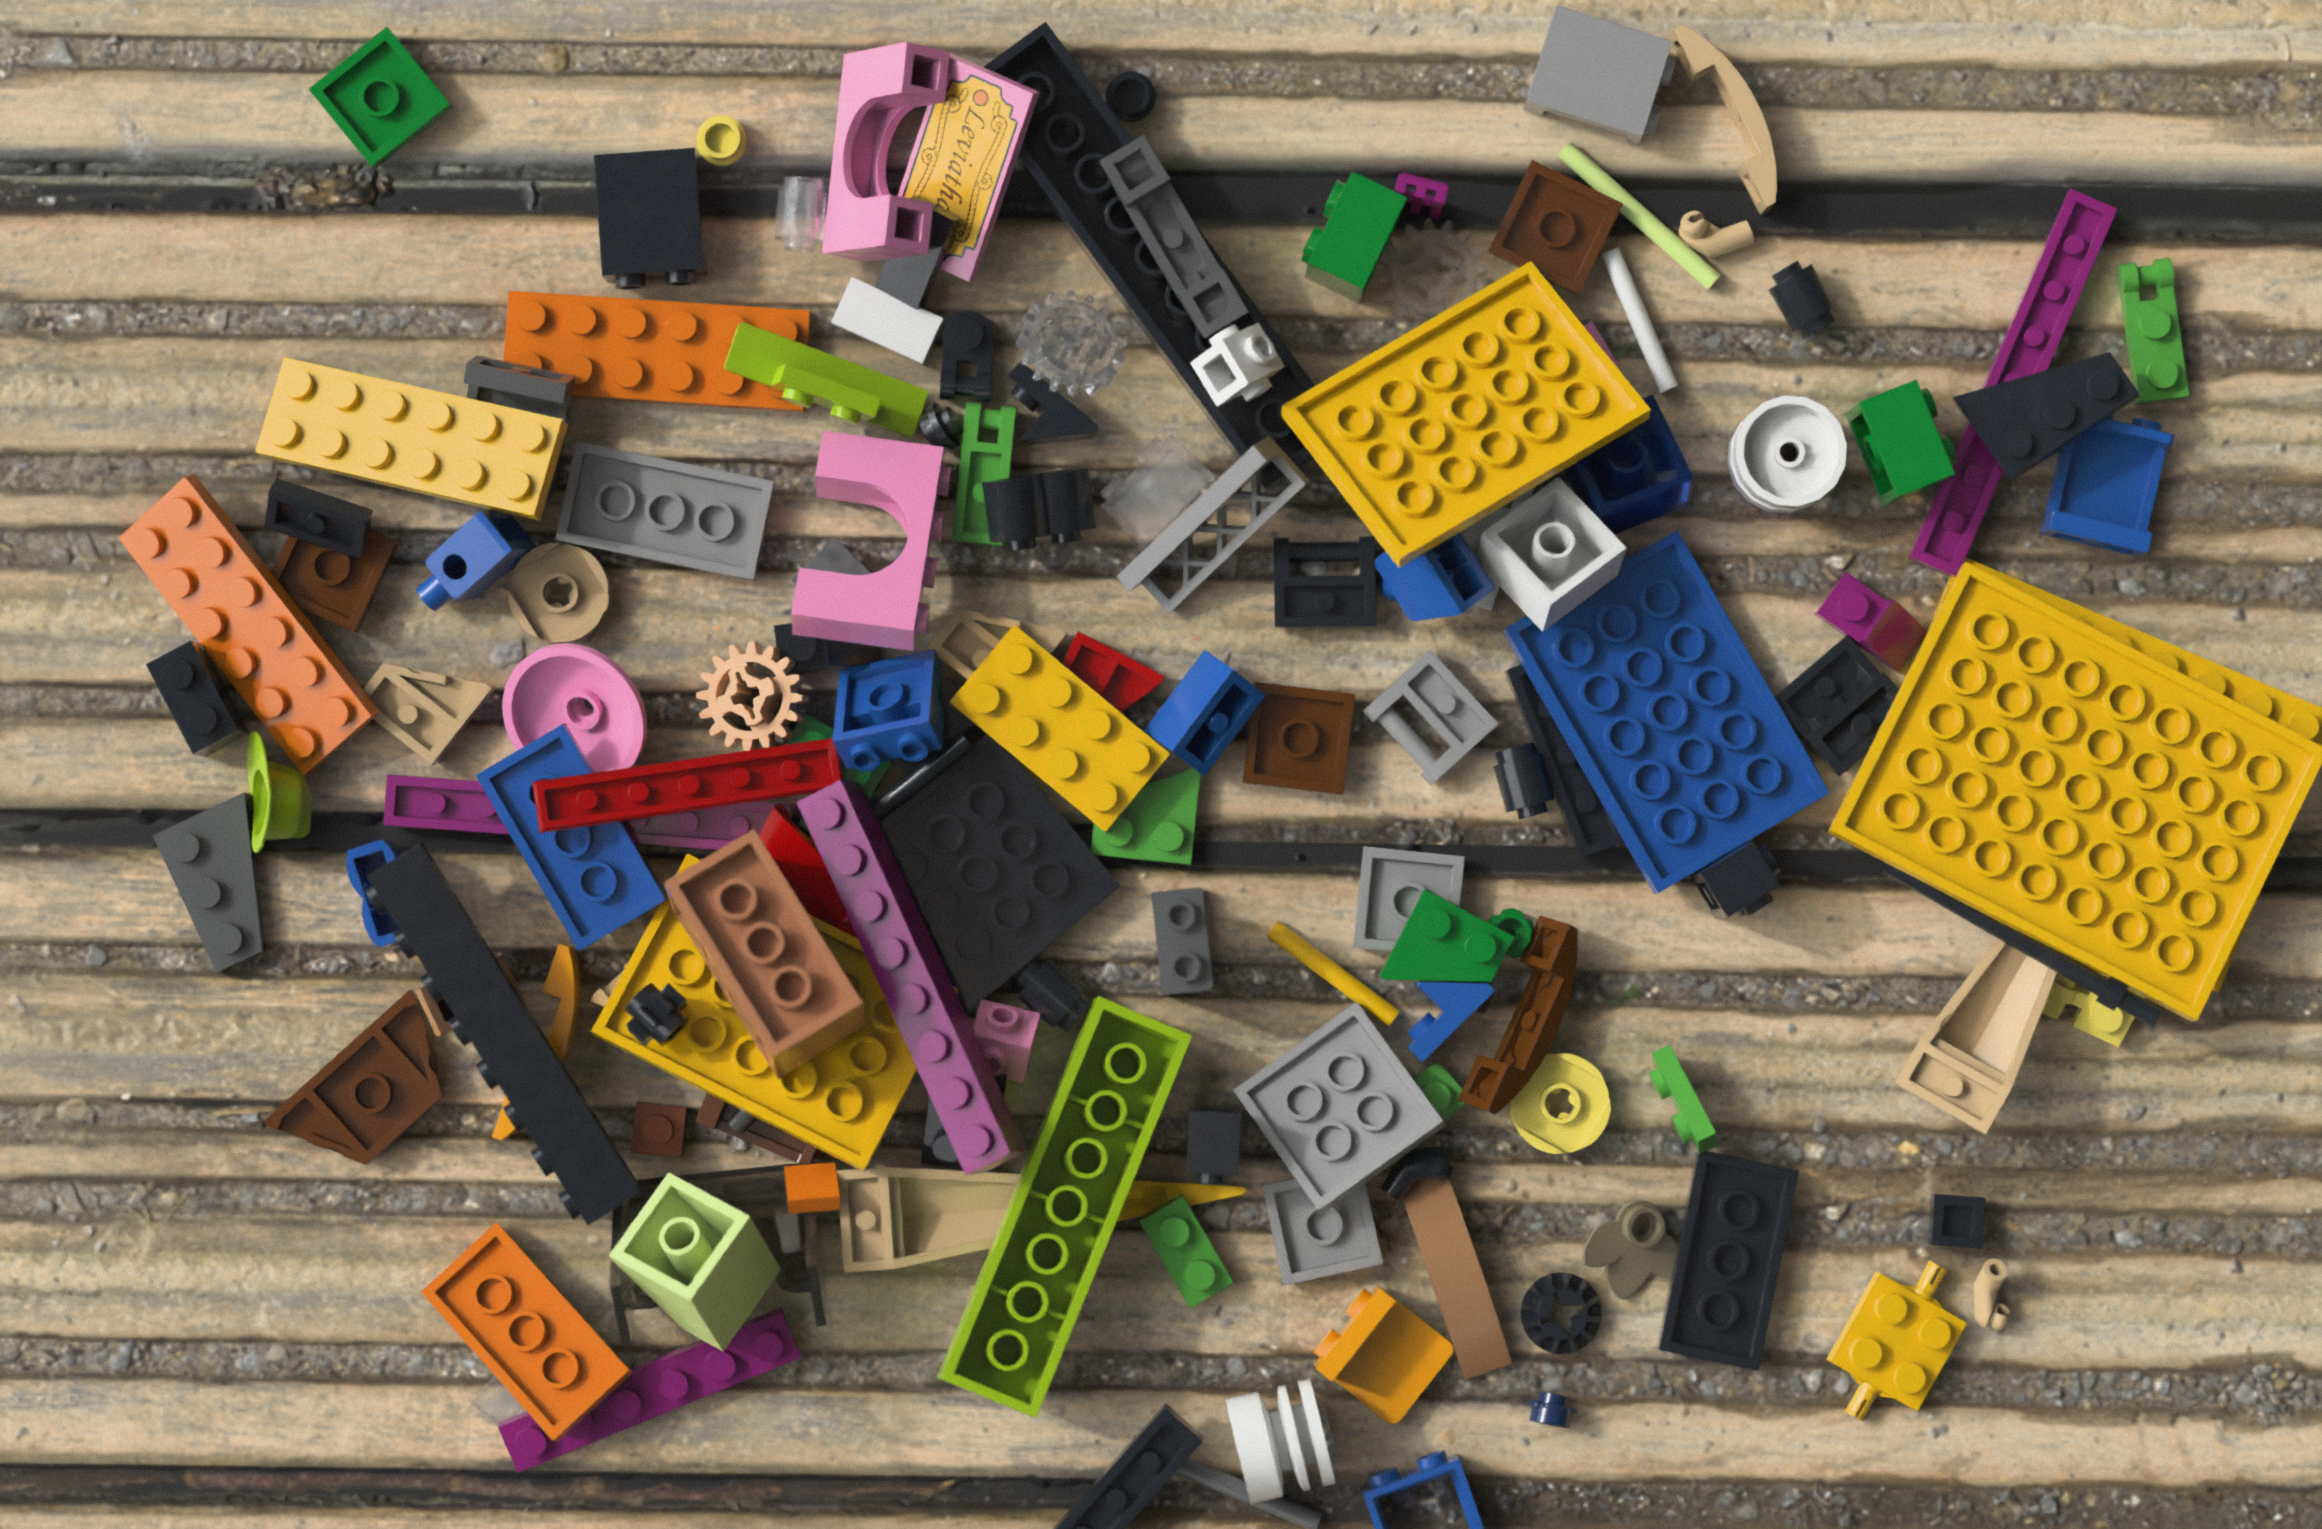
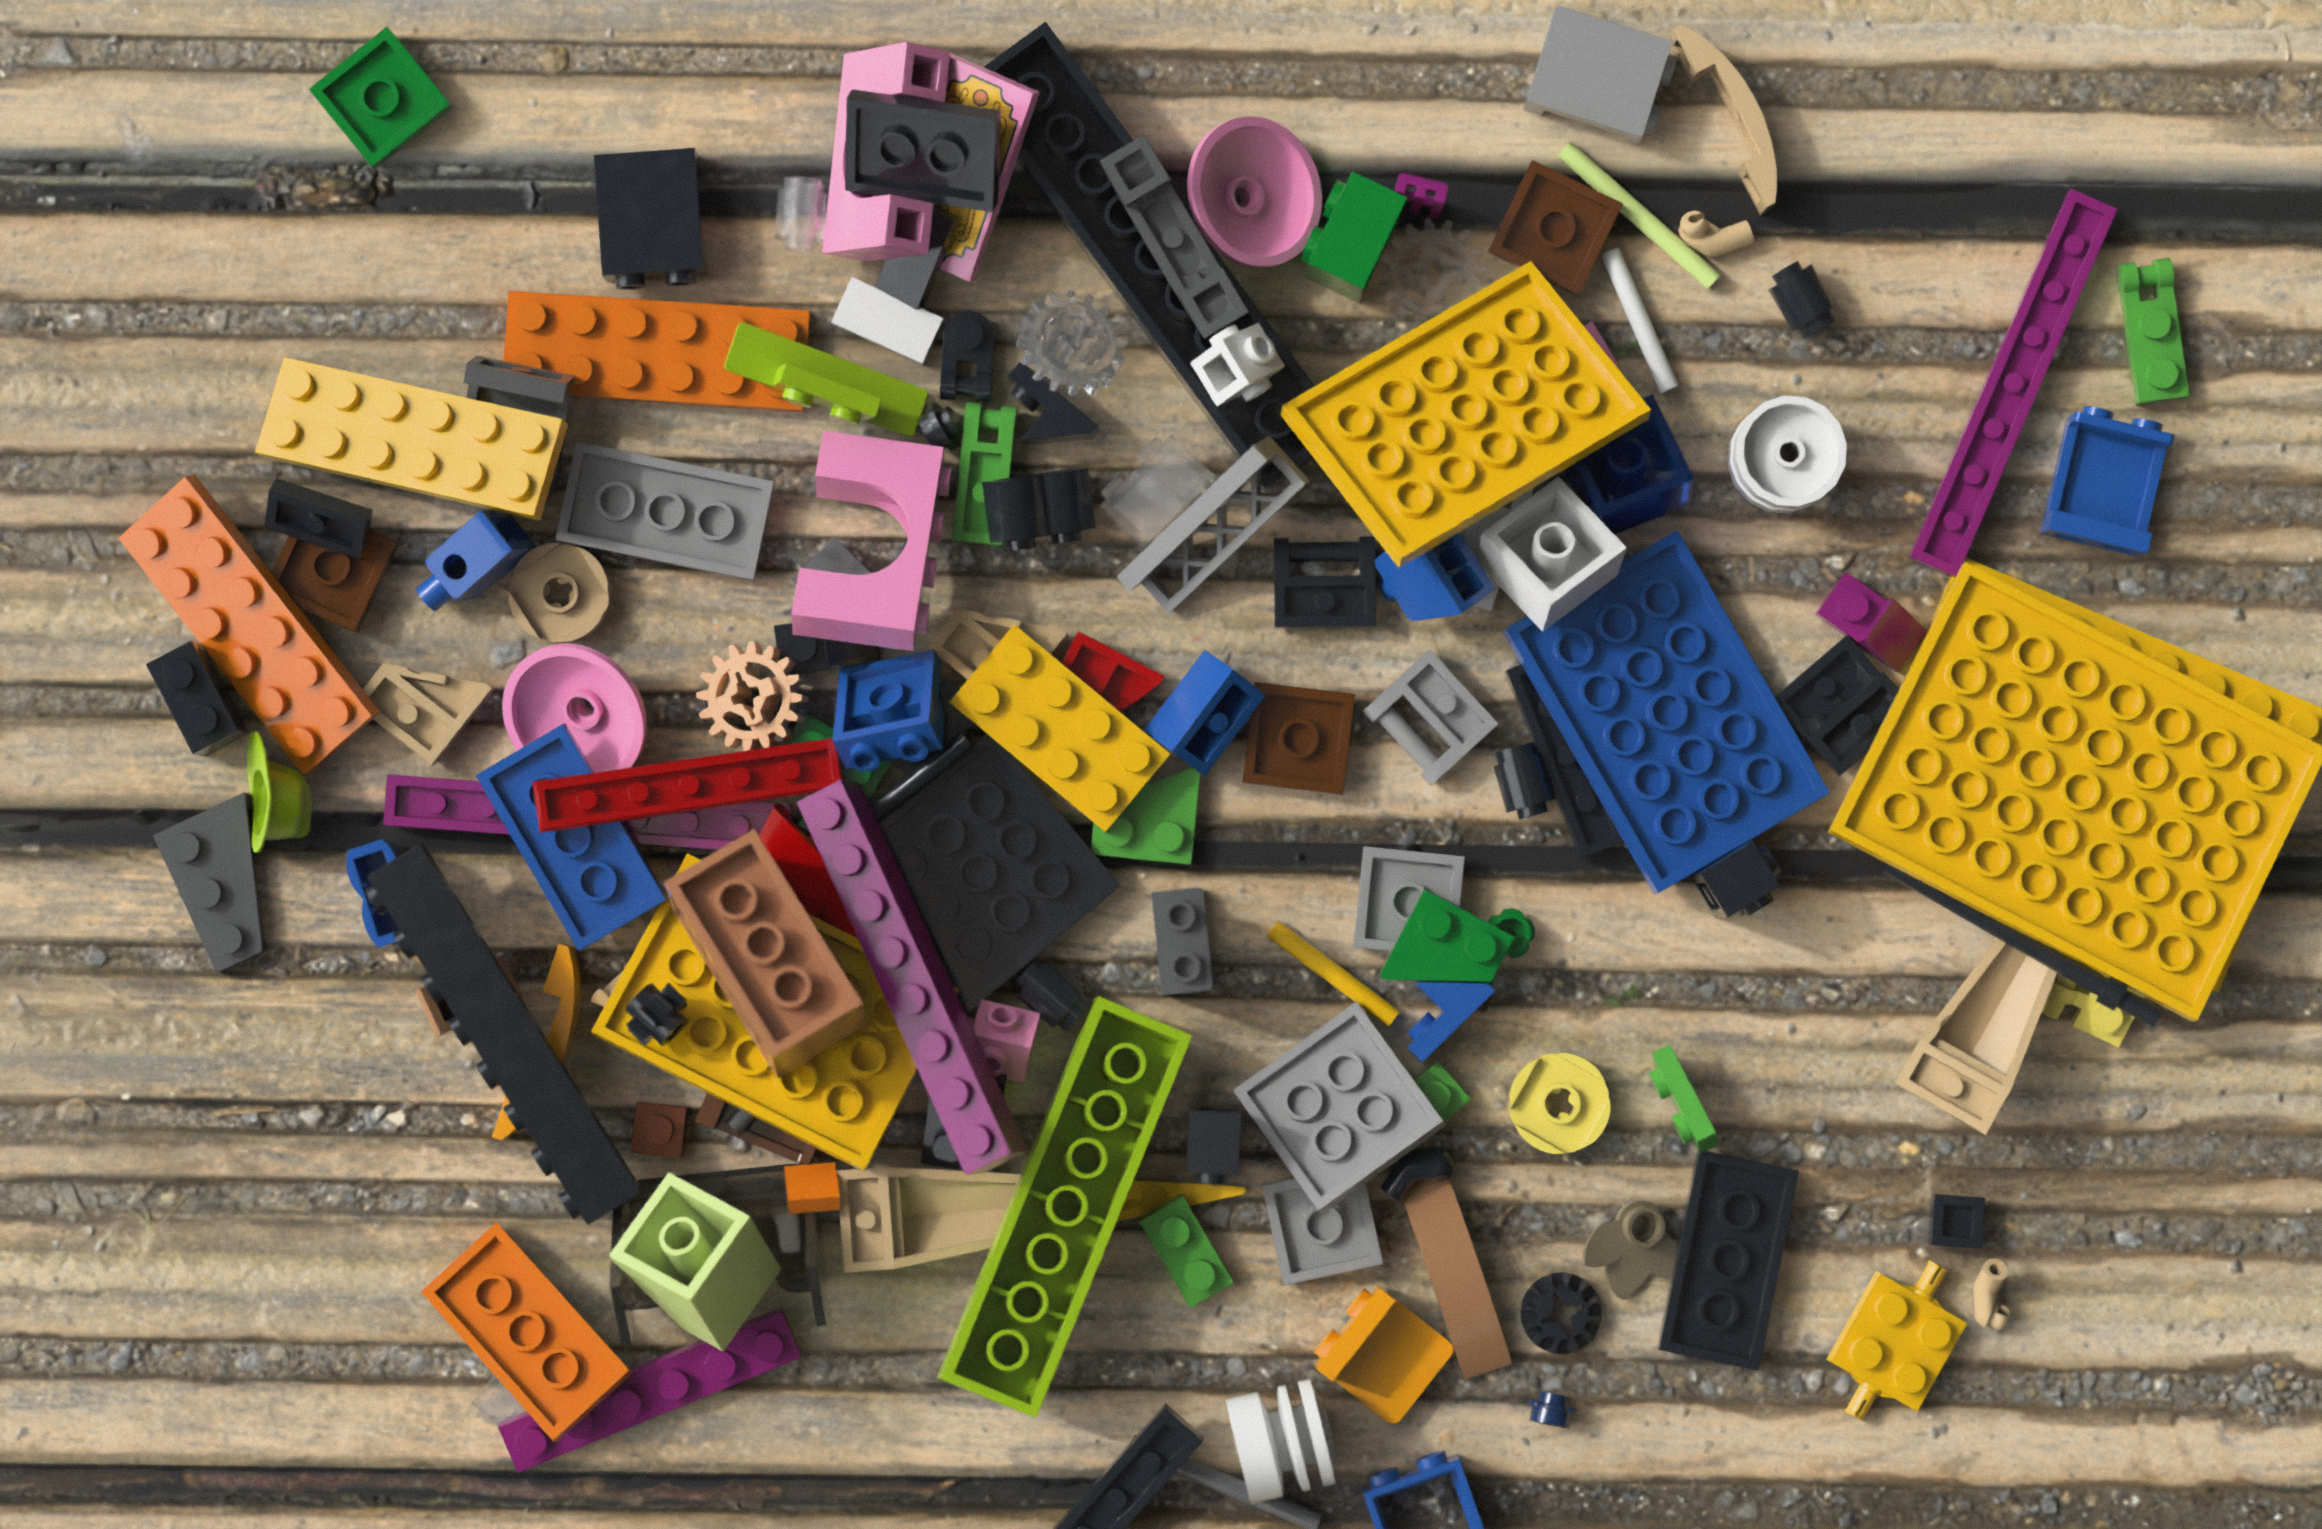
(369, 1088): reddish brown wing -> none
(721, 140): light yellow plate -> none
(922, 150): none -> black plate
(1131, 96): black plate -> none
(1275, 189): none -> bright pink dish
(1534, 1022): reddish brown slope -> none
(1901, 442): green brick -> none
(2045, 411): black wing -> none

